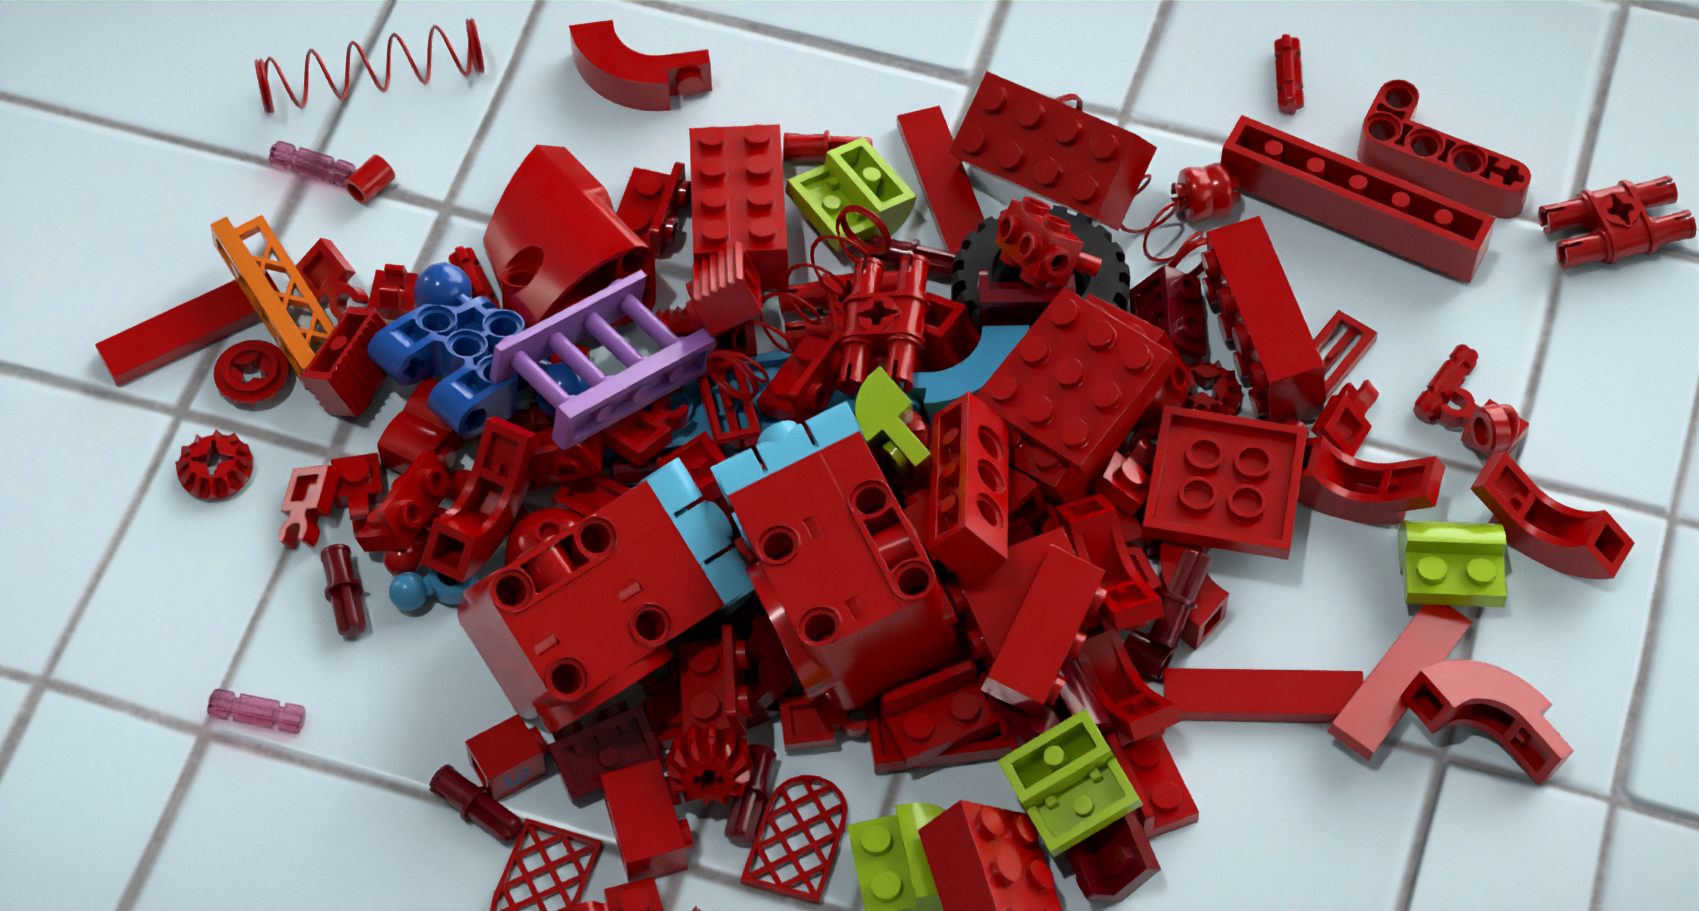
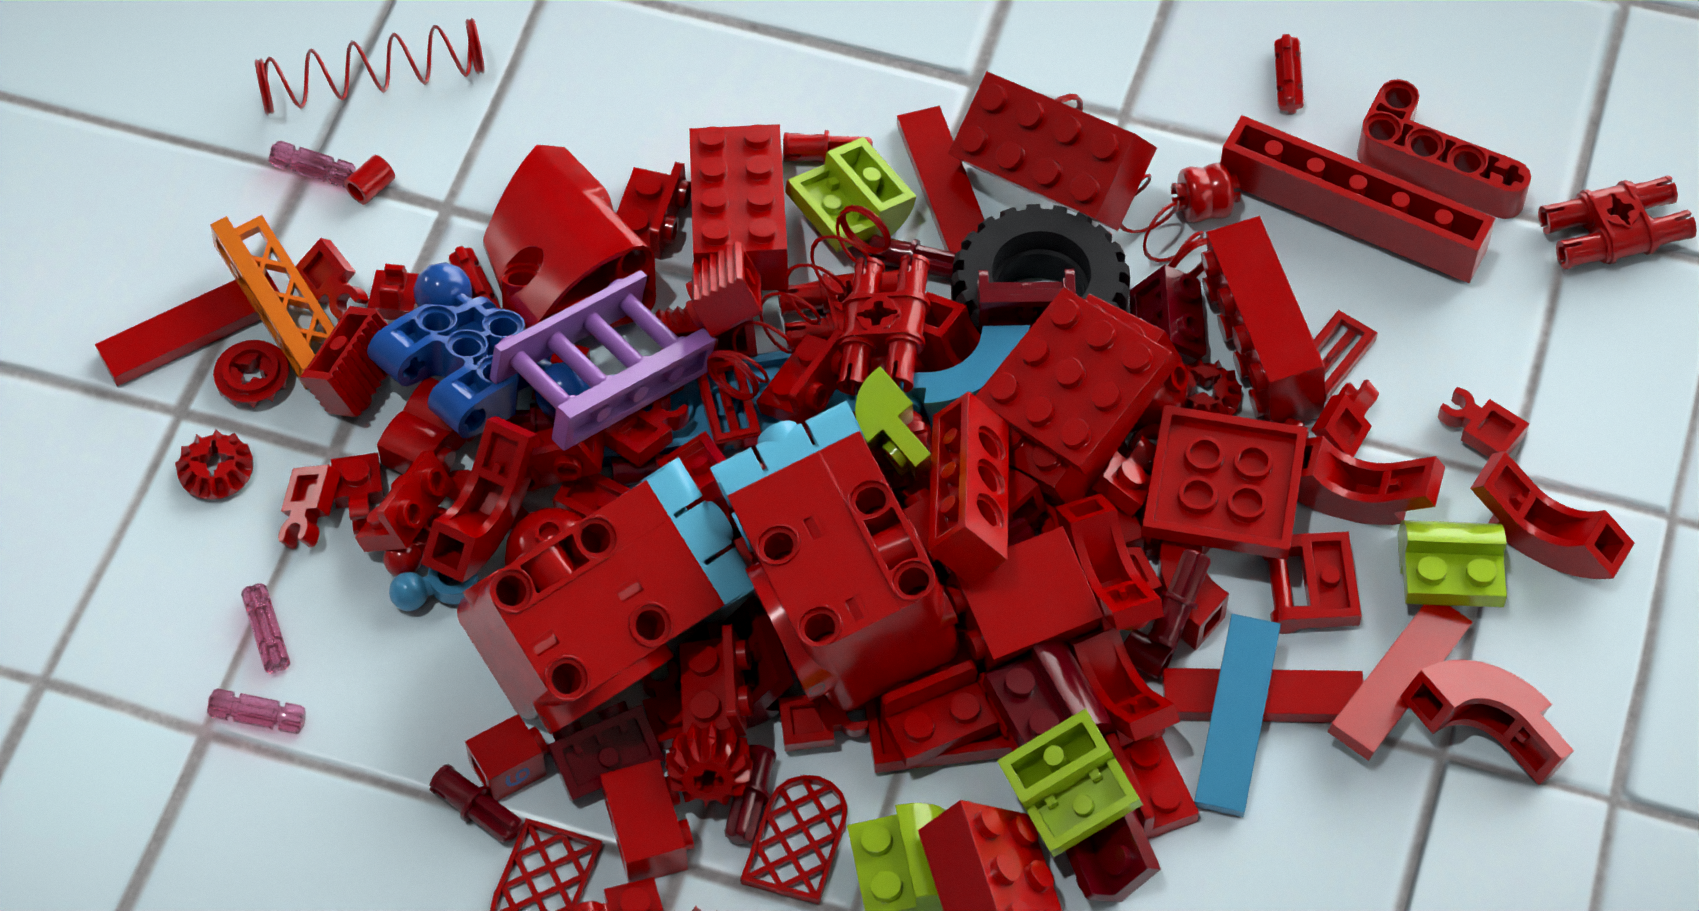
(265, 628): none -> clear pink axle
(343, 590): dark red axle -> none
(633, 77): red arch -> none
(1041, 244): red brick -> none
(1046, 631): red brick -> none
(1237, 715): none -> dark azure tile
(1327, 582): none -> red plate
(1445, 381): red axle -> none
(1494, 427): red tile -> none

